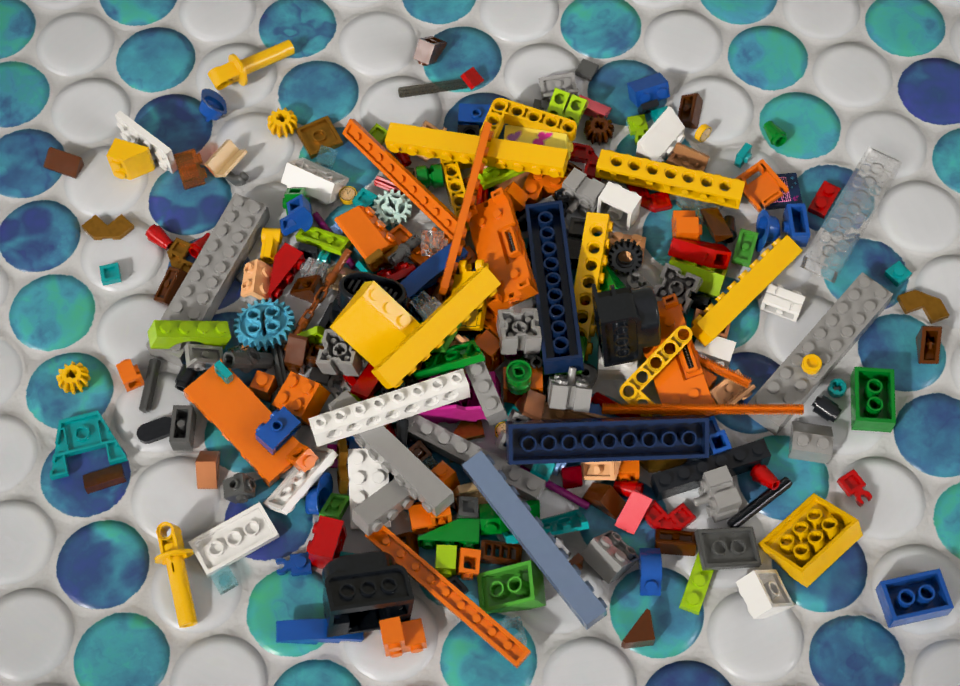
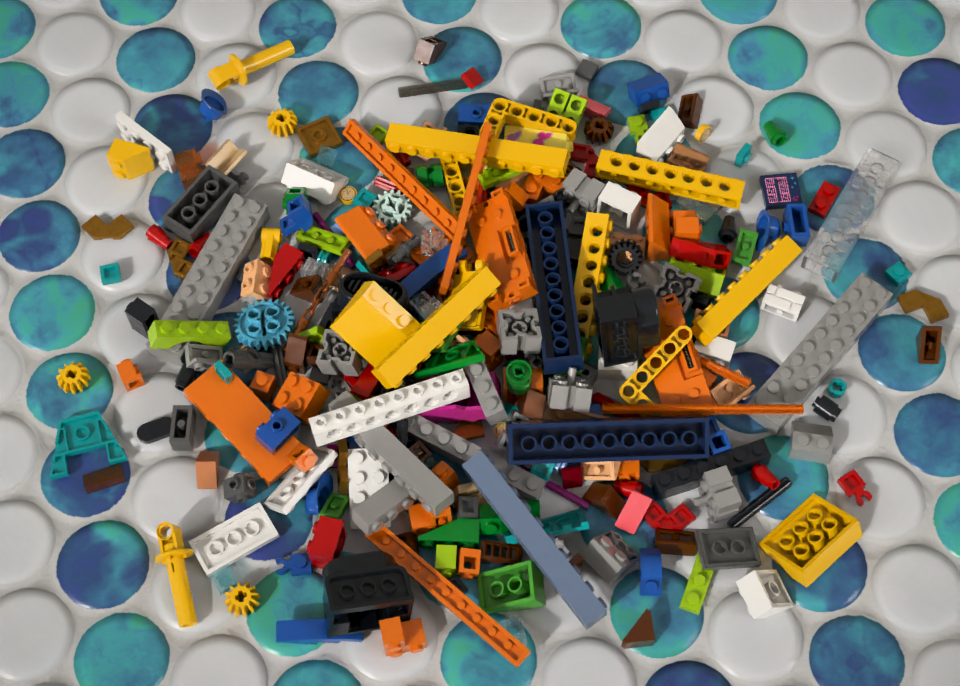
(63, 162): reddish brown slope -> none
(141, 316): none -> black brick
(150, 385): dark grey axle -> none
(170, 285): reddish brown slope -> none
(200, 204): none -> dark grey brick
(234, 598): none -> yellow gear
(657, 229): none -> orange slope
(716, 224): reddish brown slope -> none
(763, 189): orange container -> none
(811, 364): yellow tile -> none
(872, 399): green brick -> none
(914, 598): blue brick -> none

